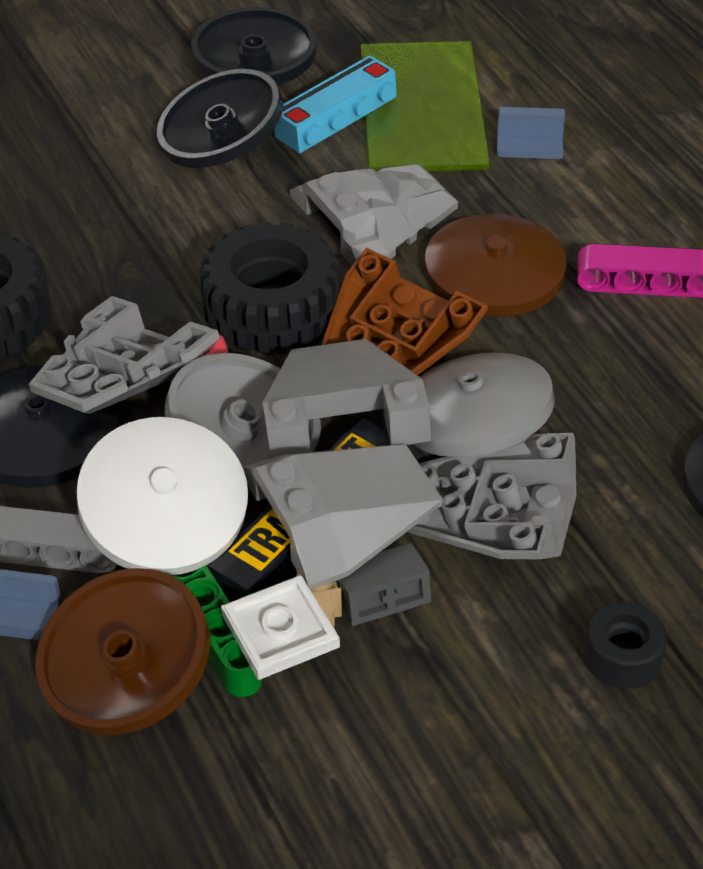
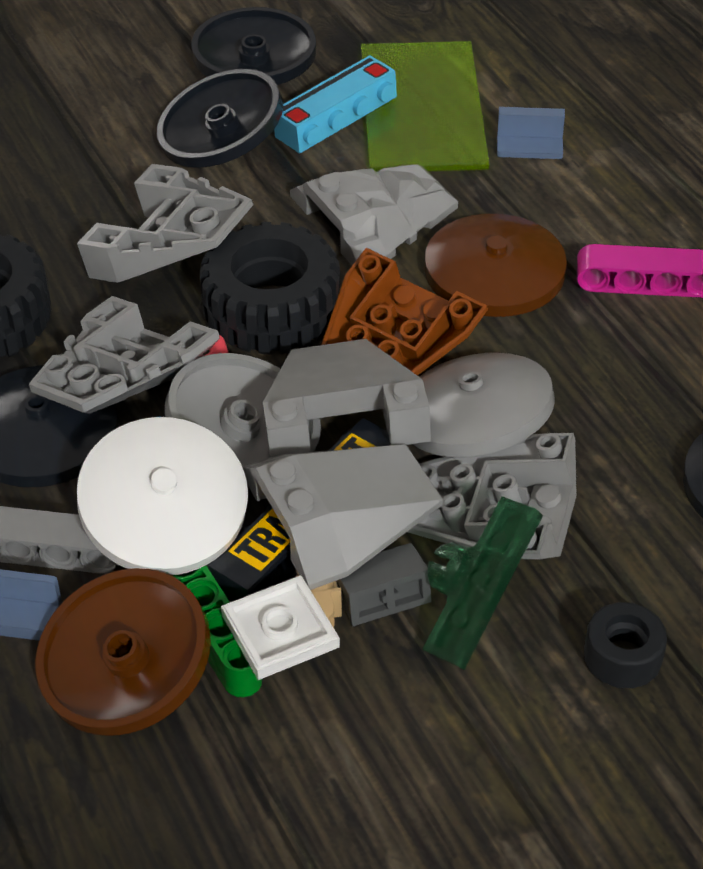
(182, 221): none -> light grey wedge
(477, 580): none -> clear green plate

